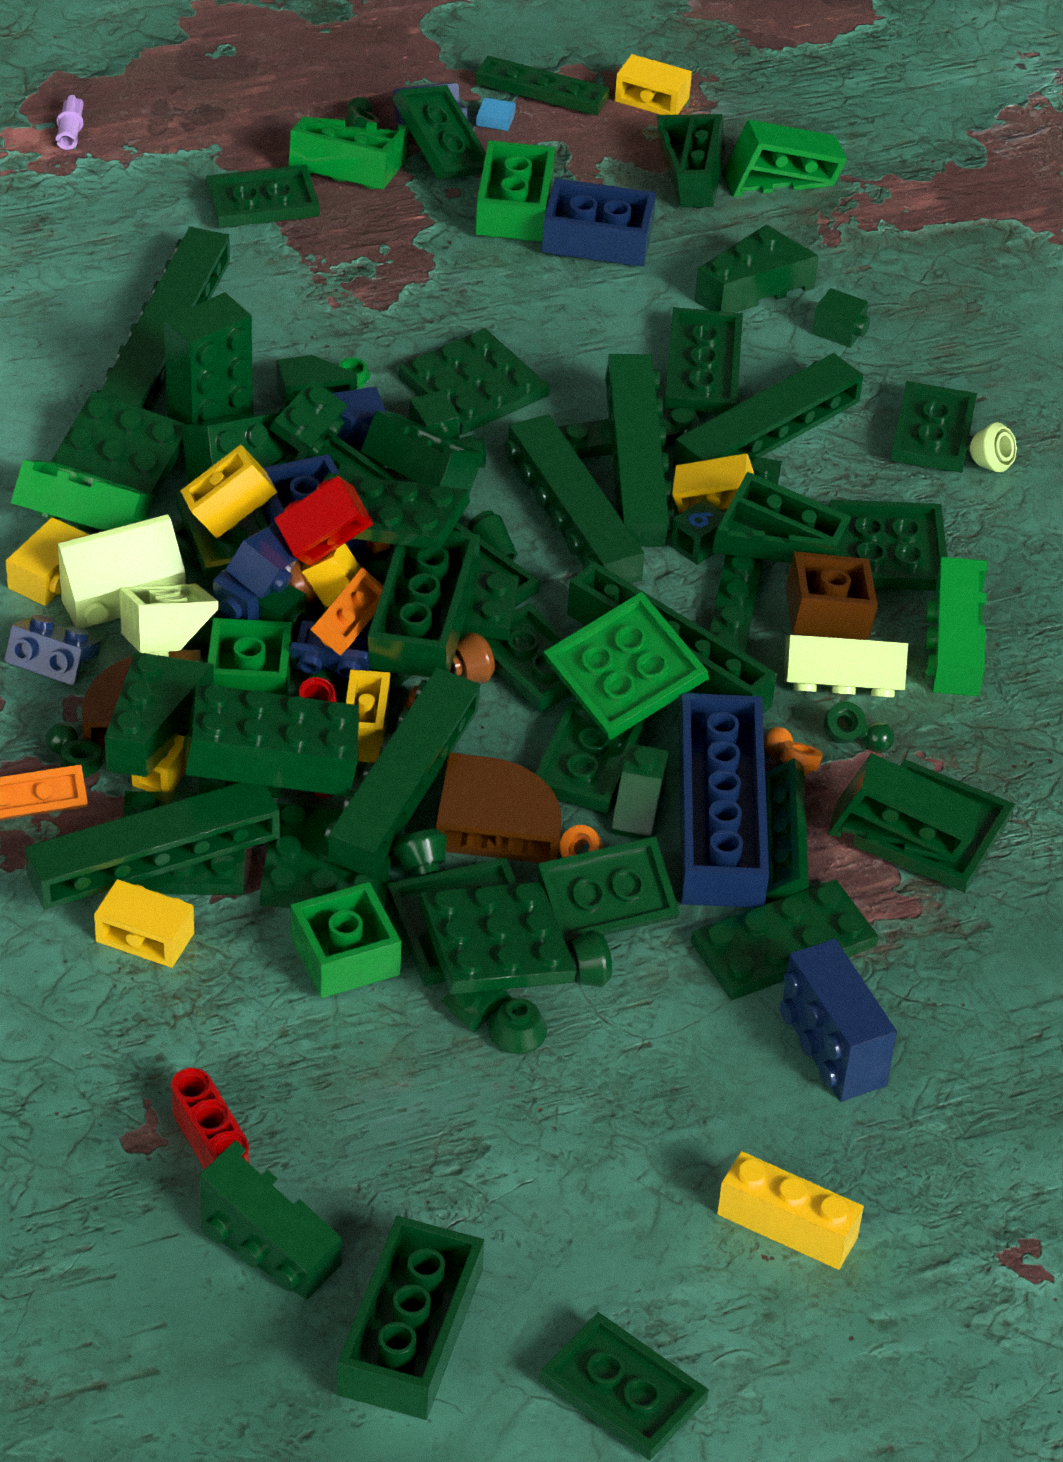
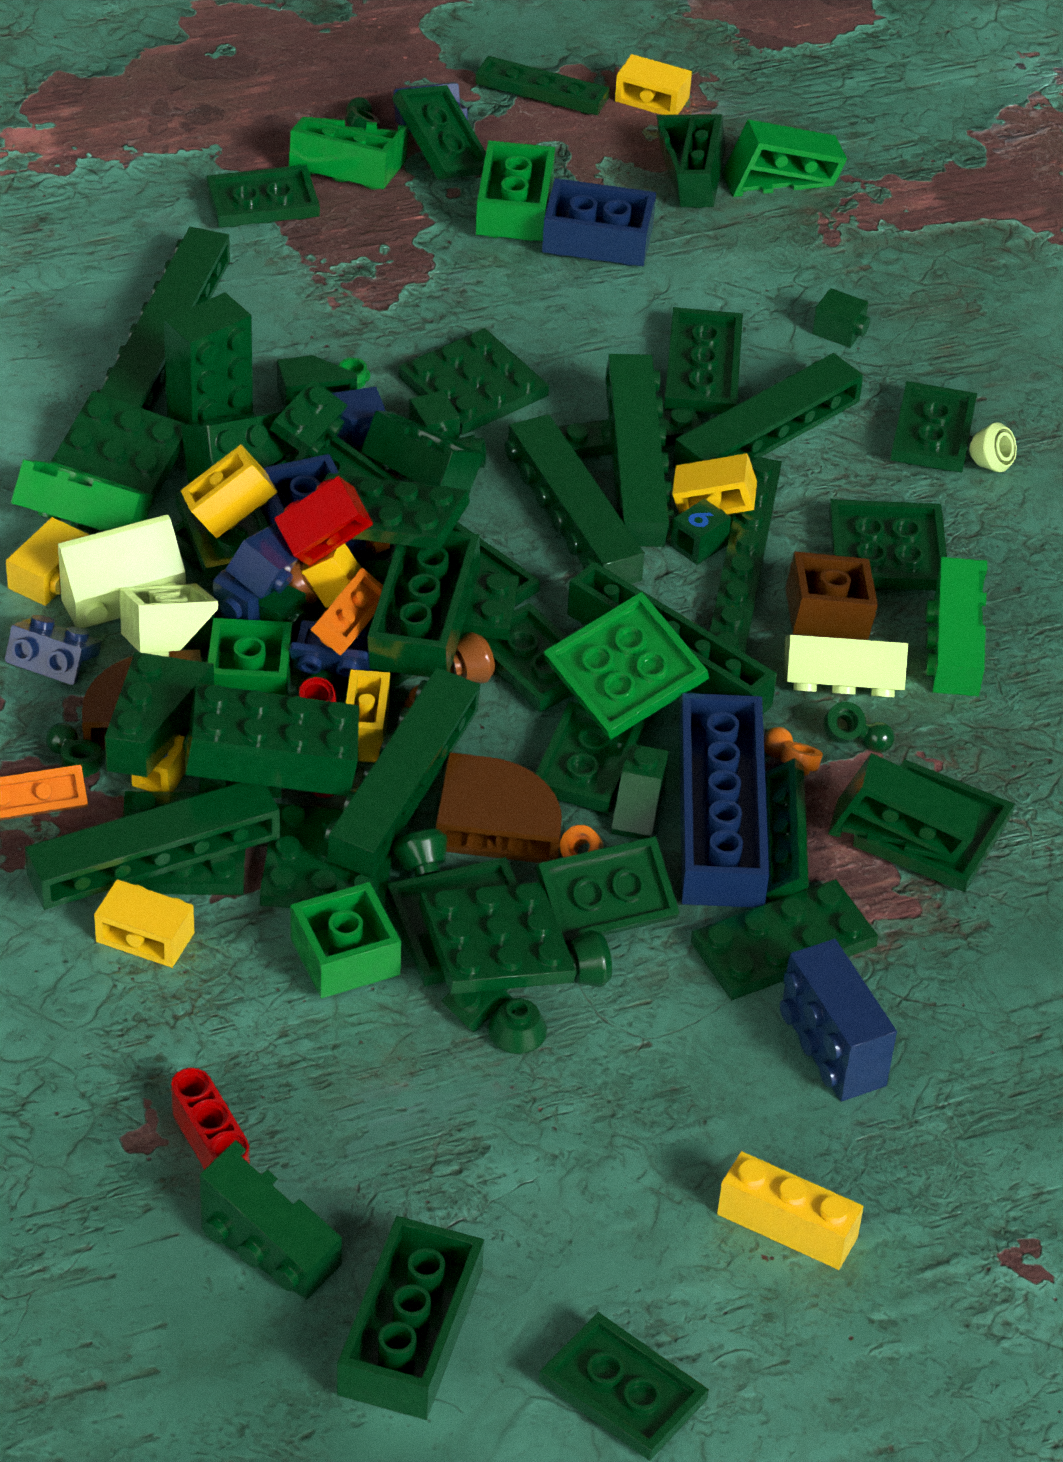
(69, 123): lavender axle -> none
(494, 532): dark green cone -> none
(496, 114): dark azure tile -> none
(753, 270): dark green wedge -> none
(775, 522): dark green wedge -> none

